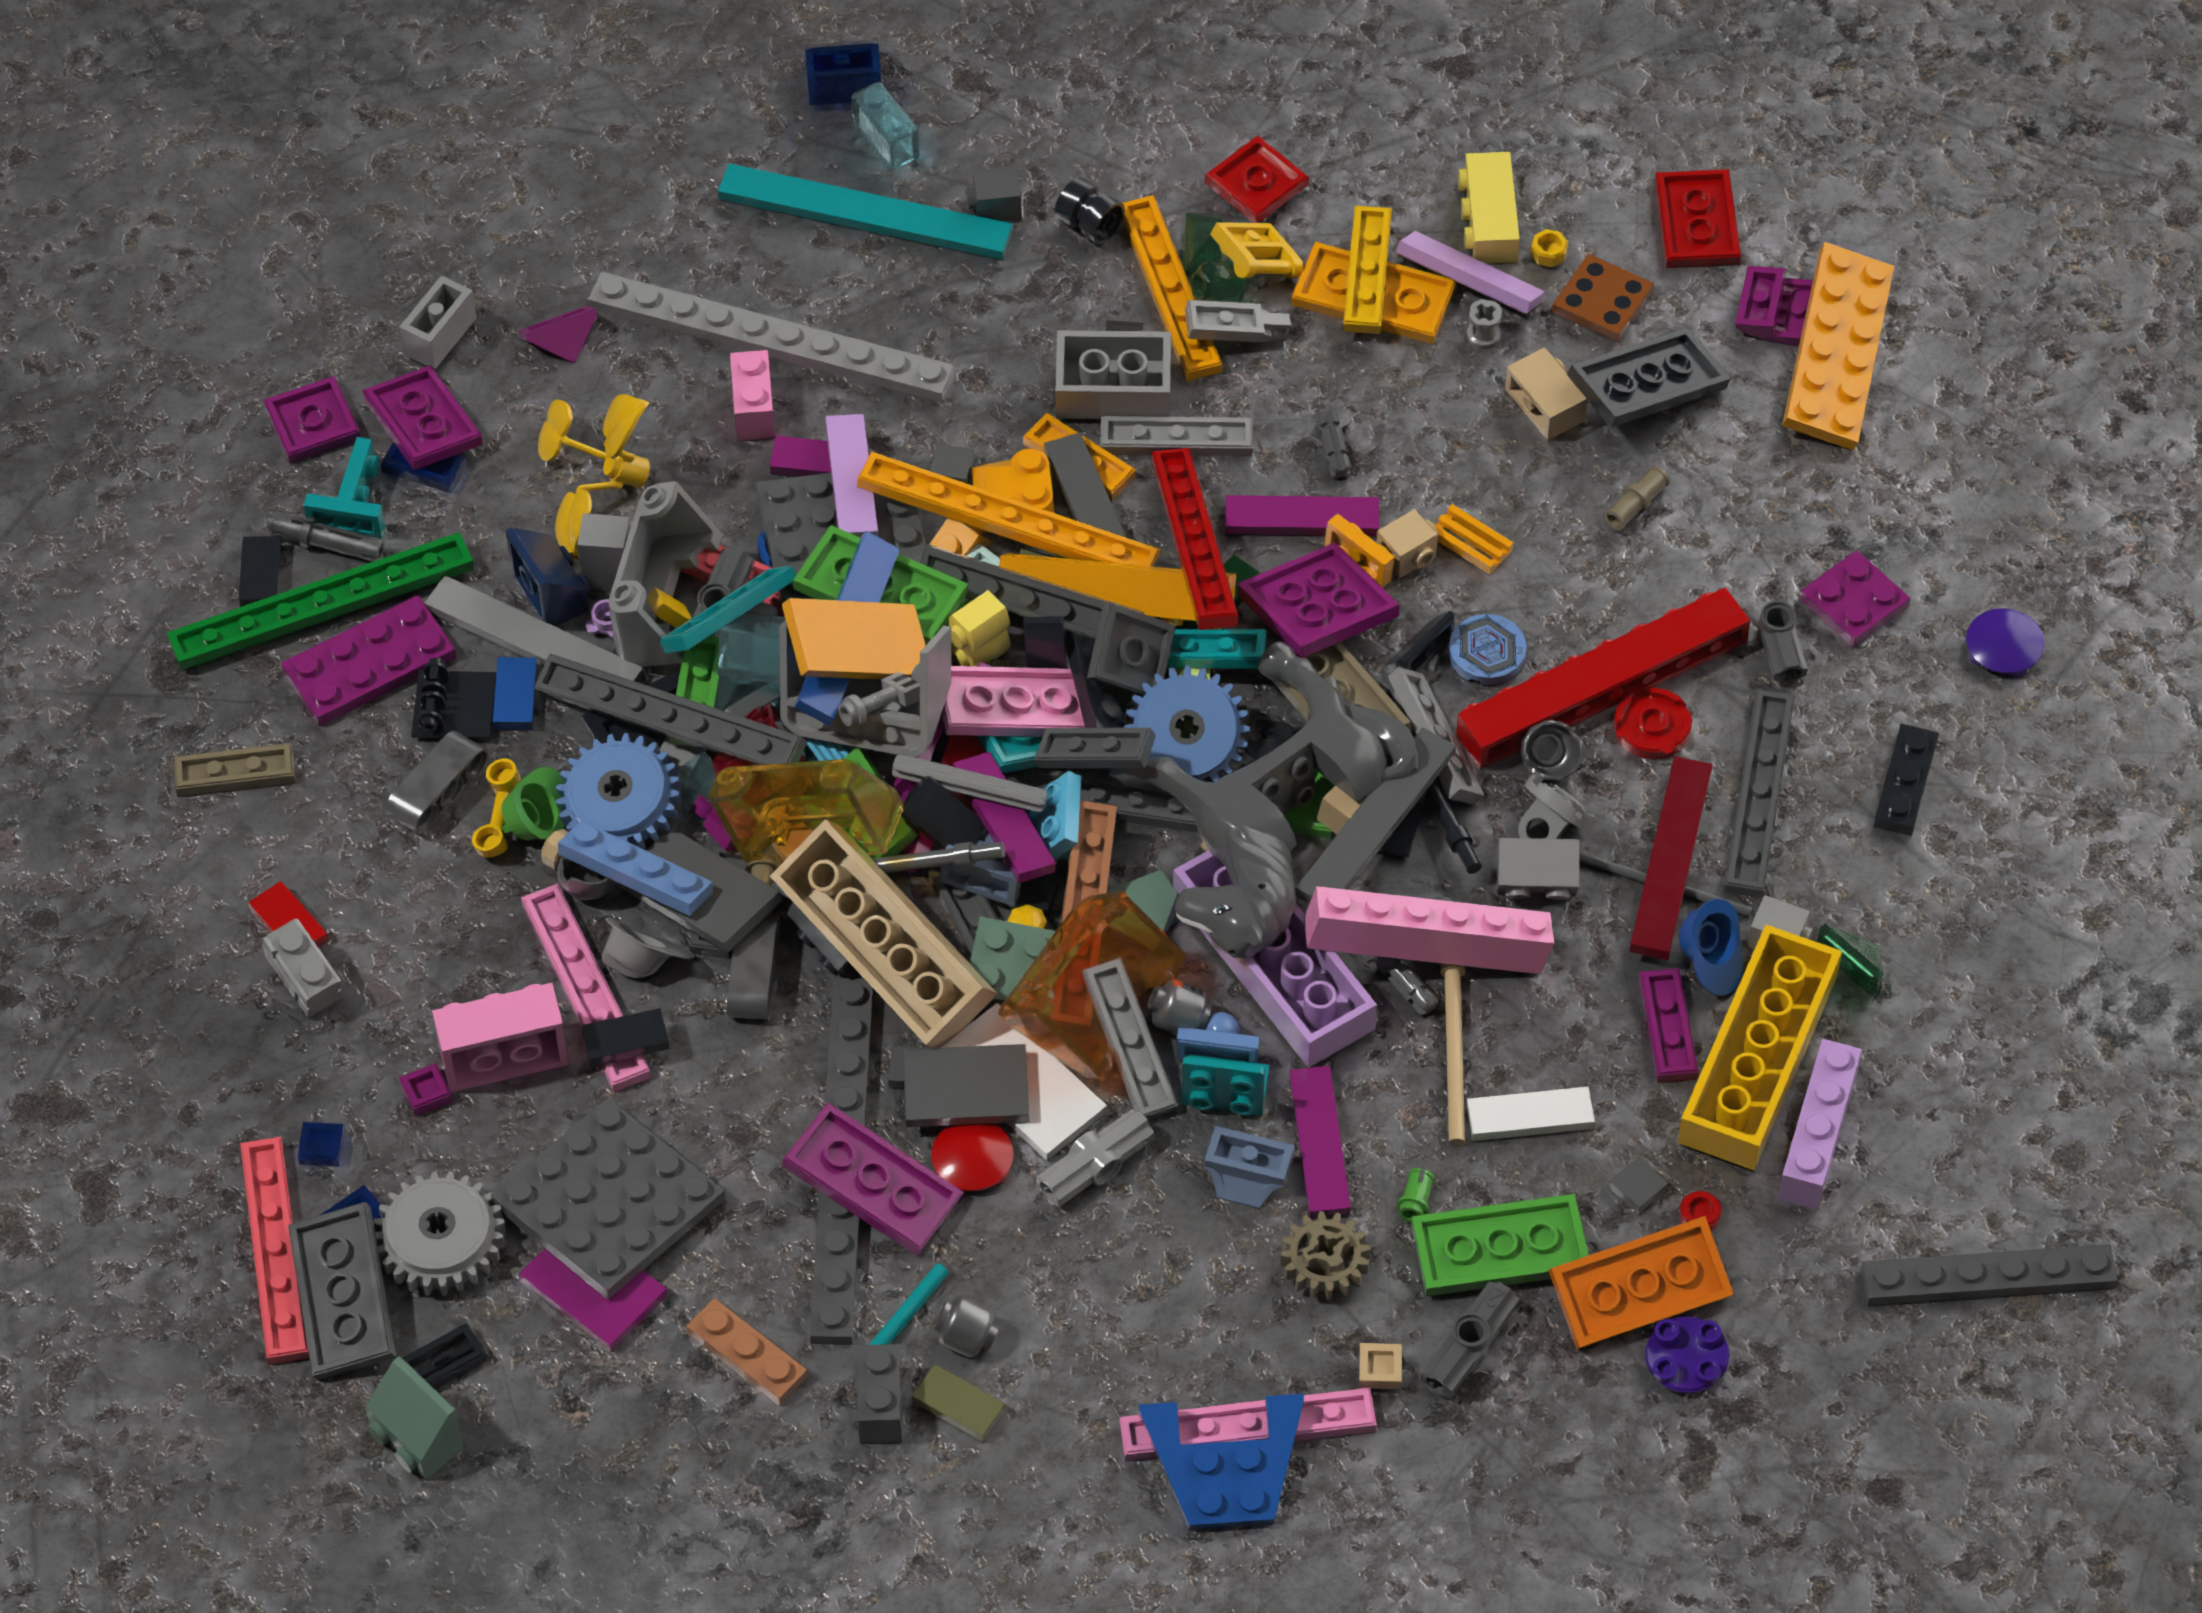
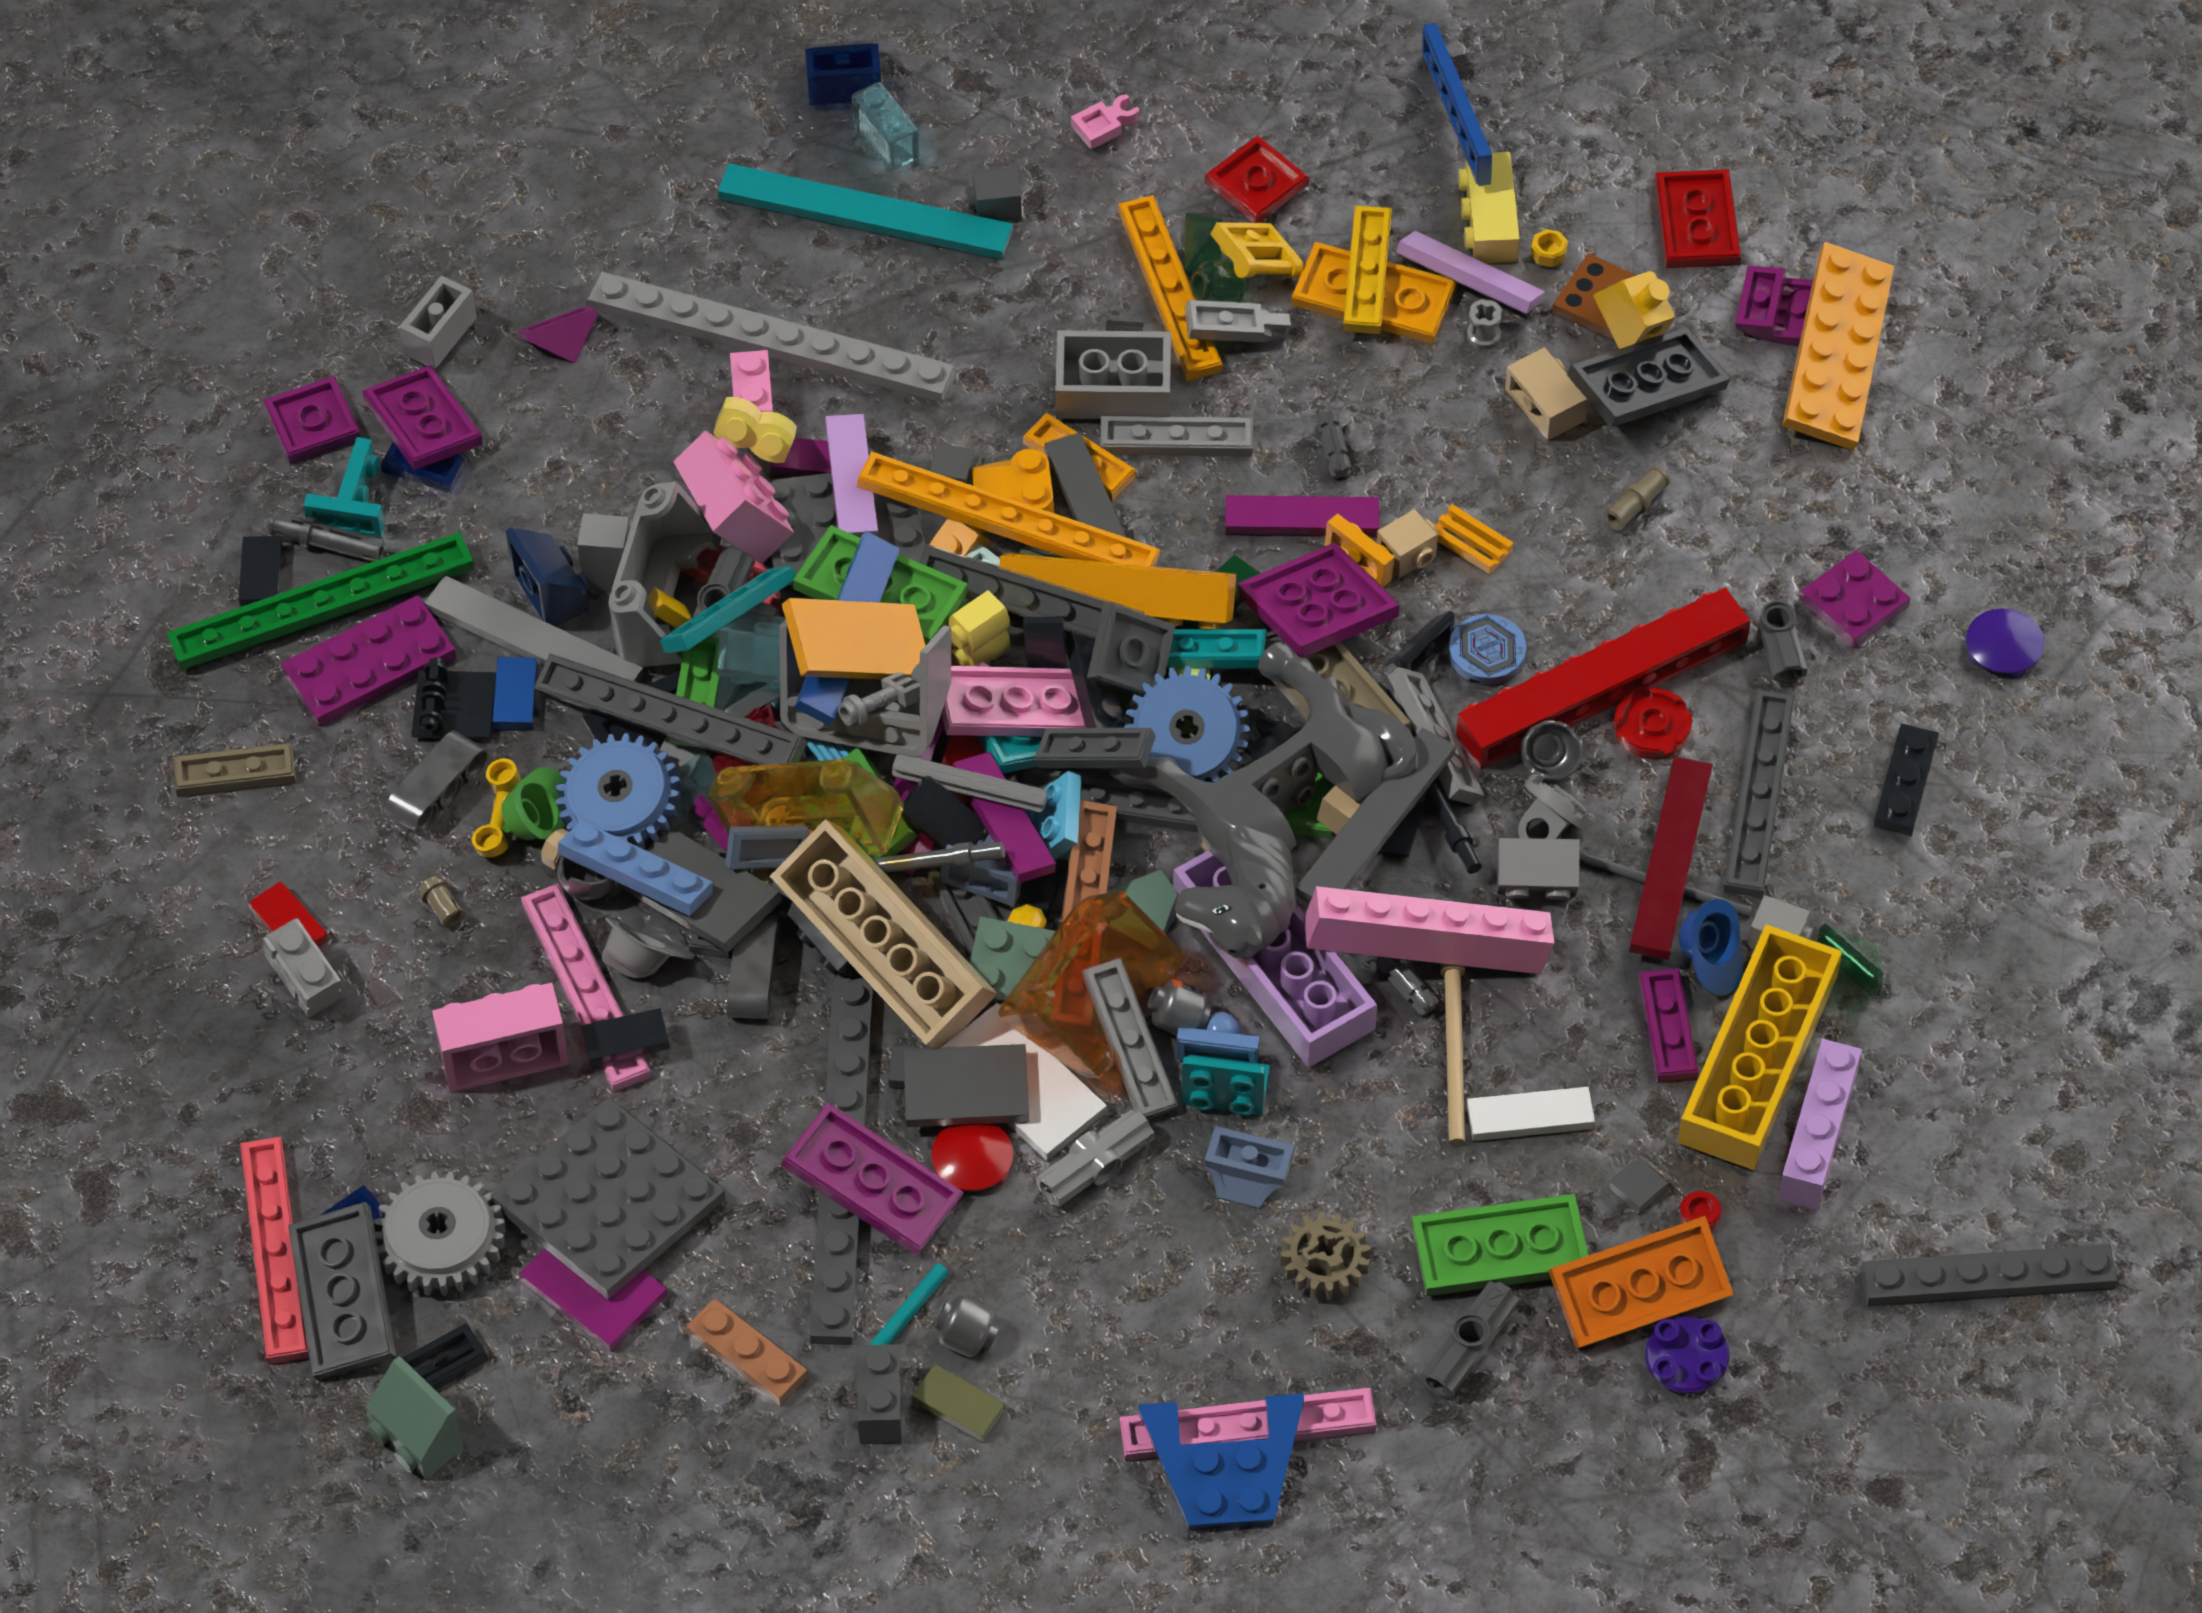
(321, 1144): clear blue tile -> none
(425, 1089): magenta tile -> none
(437, 894): none -> dark tan pin
(600, 612): lavender plate -> none
(618, 464): yellow plant -> none
(734, 496): none -> bright pink brick
(763, 845): none -> sand blue tile
(764, 433): none -> light yellow brick
(1087, 208): black wheel -> none
(1101, 124): none -> bright pink plate
(1194, 539): red tile -> none
(1319, 1141): magenta tile -> none
(1380, 1366): tan plate -> none
(1415, 1195): bright green pin -> none
(1457, 104): none -> blue tile
(1636, 308): none -> yellow torso

